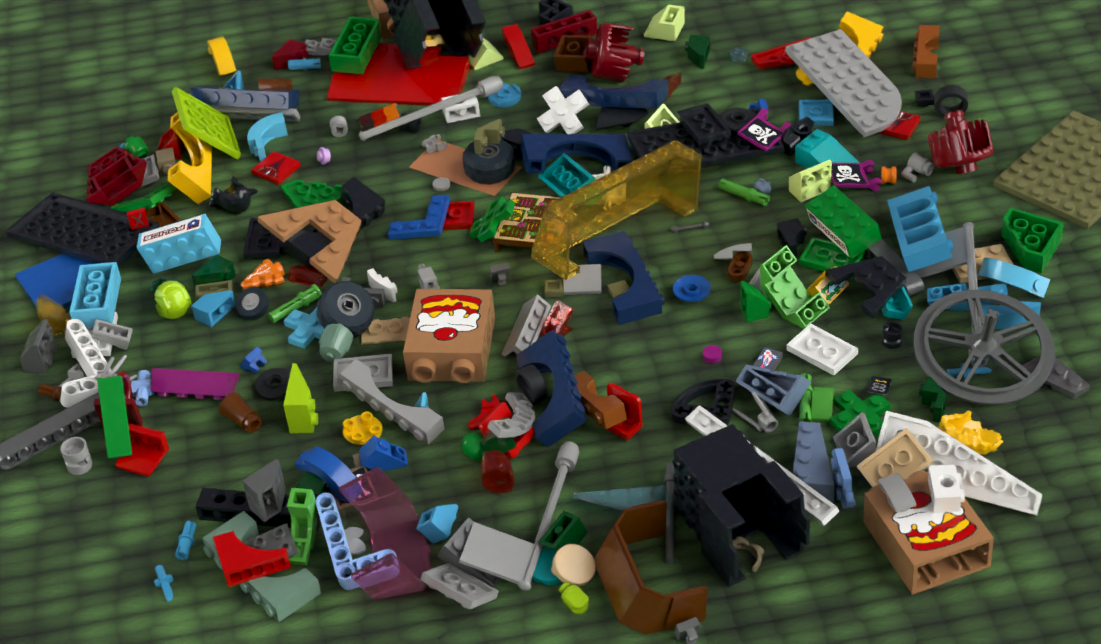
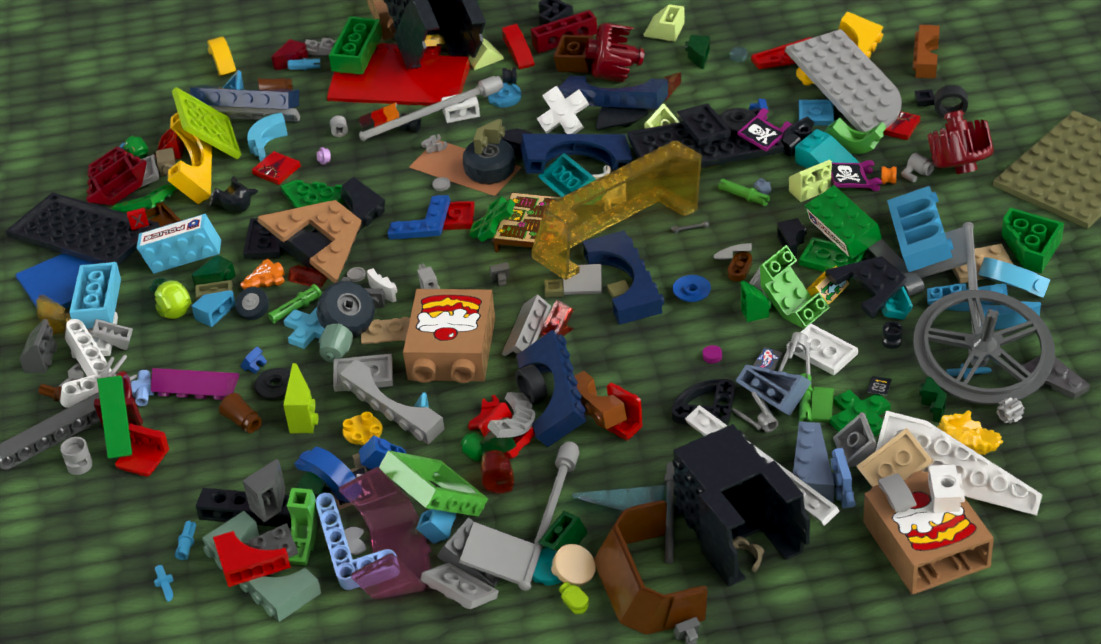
(356, 274): none -> light grey piece
(414, 474): none -> bright green window
(510, 75): none -> black wheel
(797, 344): none -> light grey plant
(853, 140): none -> bright green arch
(1010, 410): none -> light grey gear

